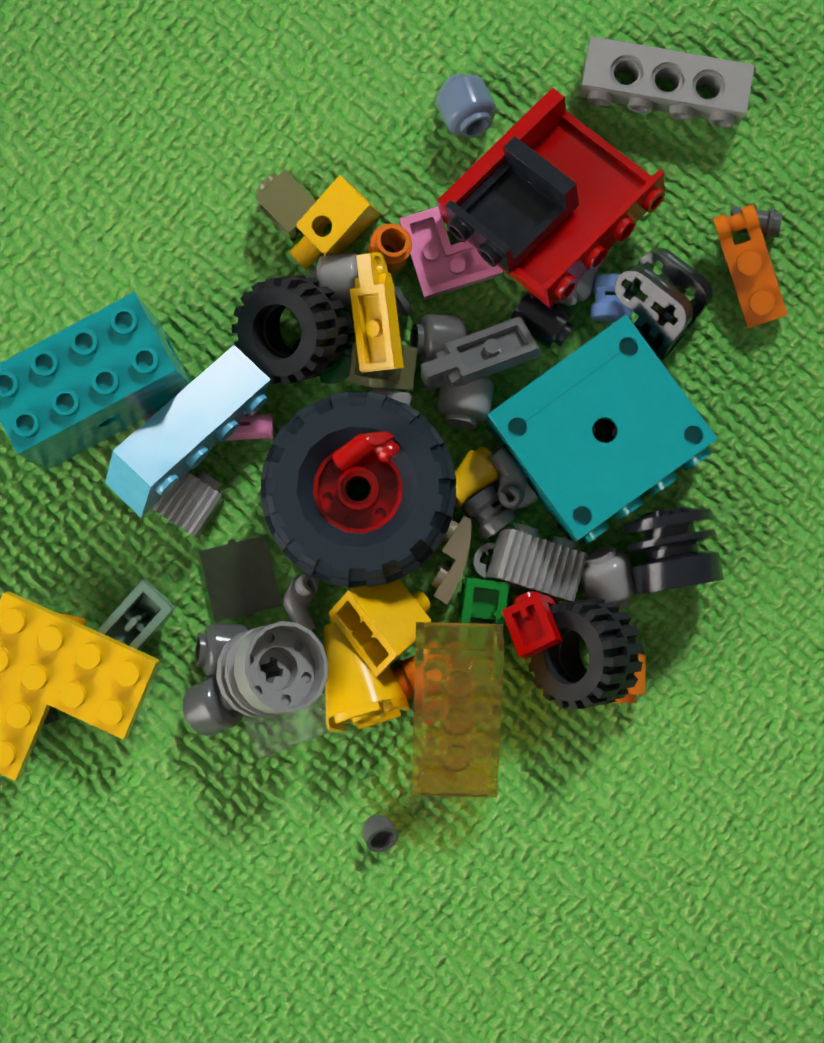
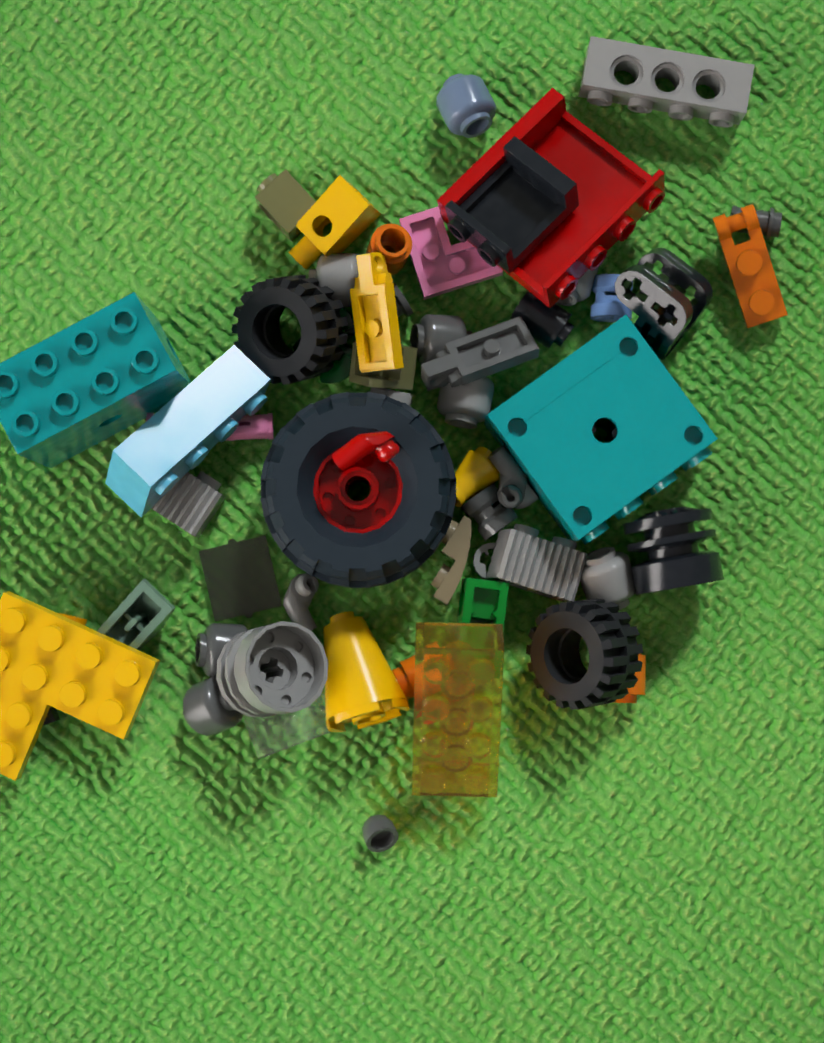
(380, 621): yellow torso -> none
(532, 624): red bracket -> none

